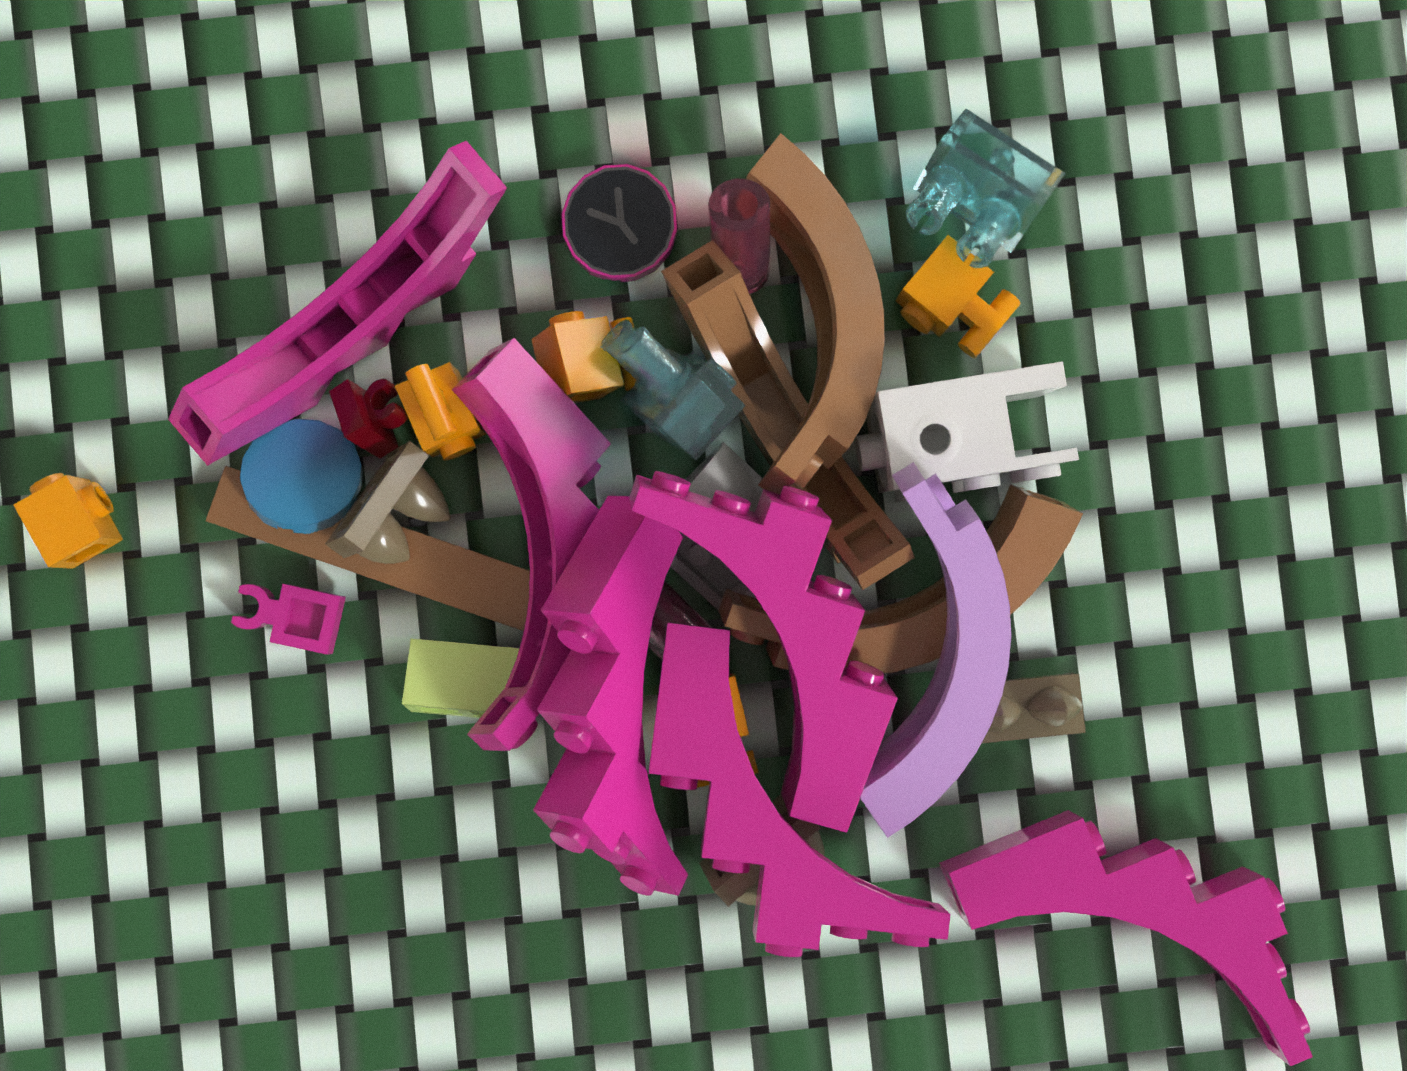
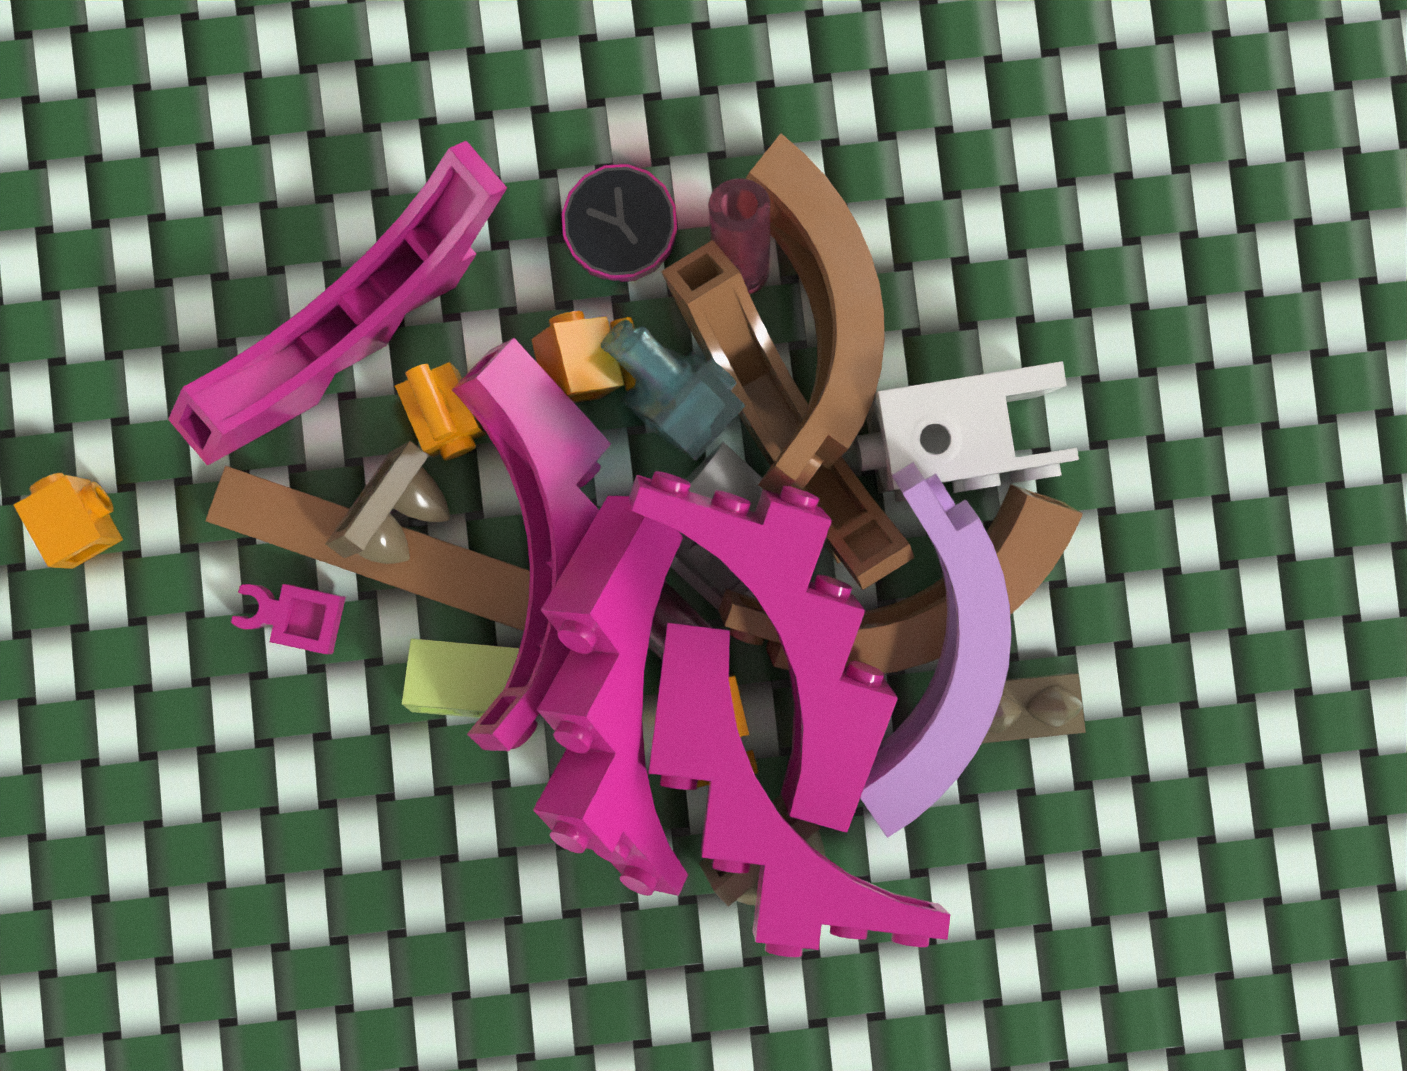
(301, 476): dark azure tile -> none
(366, 418): dark red tile -> none
(948, 290): light orange brick -> none
(986, 184): clear light blue brick -> none
(1222, 920): dark pink arch -> none

